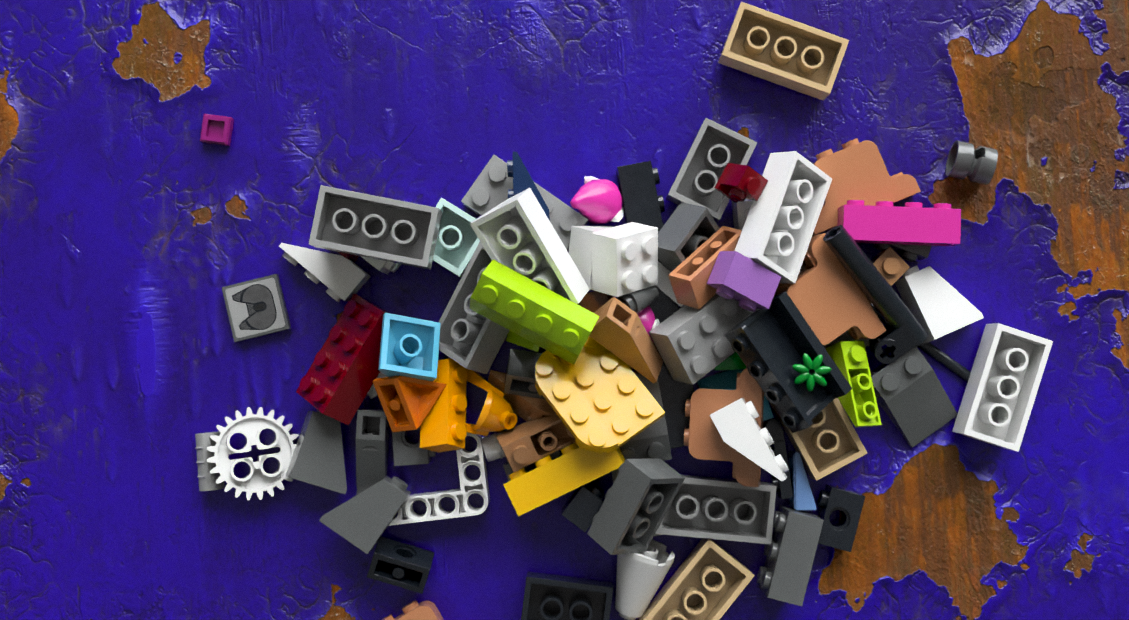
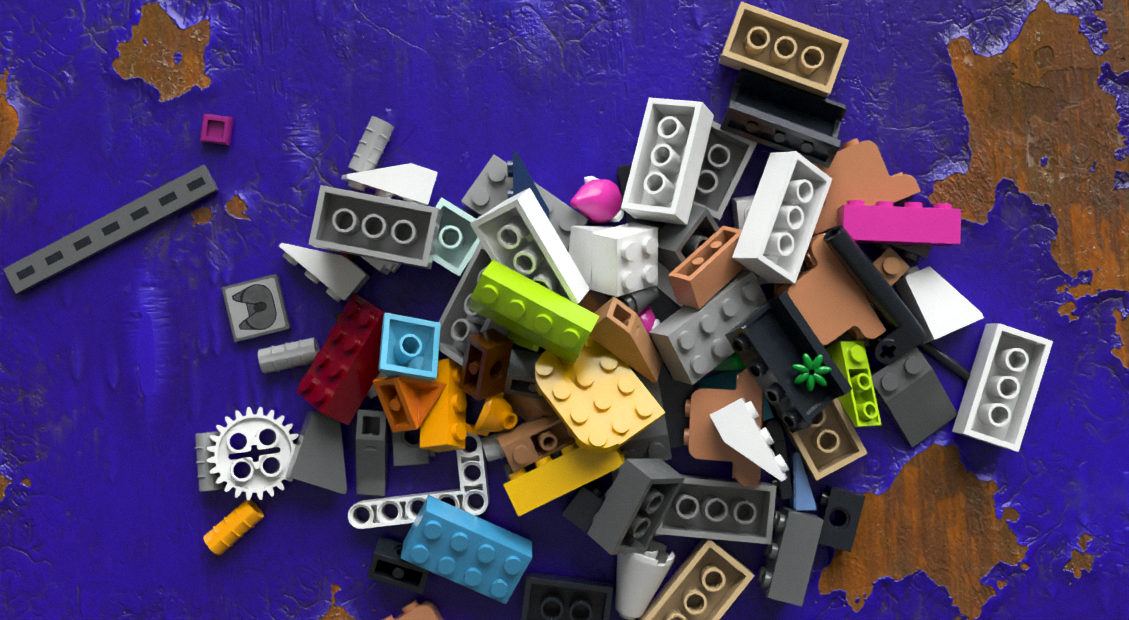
(111, 229): none -> dark grey tile
(233, 527): none -> light orange axle
(288, 355): none -> light grey axle
(369, 513): dark grey slope -> none
(371, 145): none -> light grey axle
(403, 181): none -> white slope
(467, 549): none -> dark azure brick
(485, 364): none -> reddish brown brick
(667, 160): none -> white brick
(740, 183): dark red brick -> none
(743, 280): medium lavender brick -> none
(784, 117): none -> black panel
(973, 163): dark grey wheel -> none

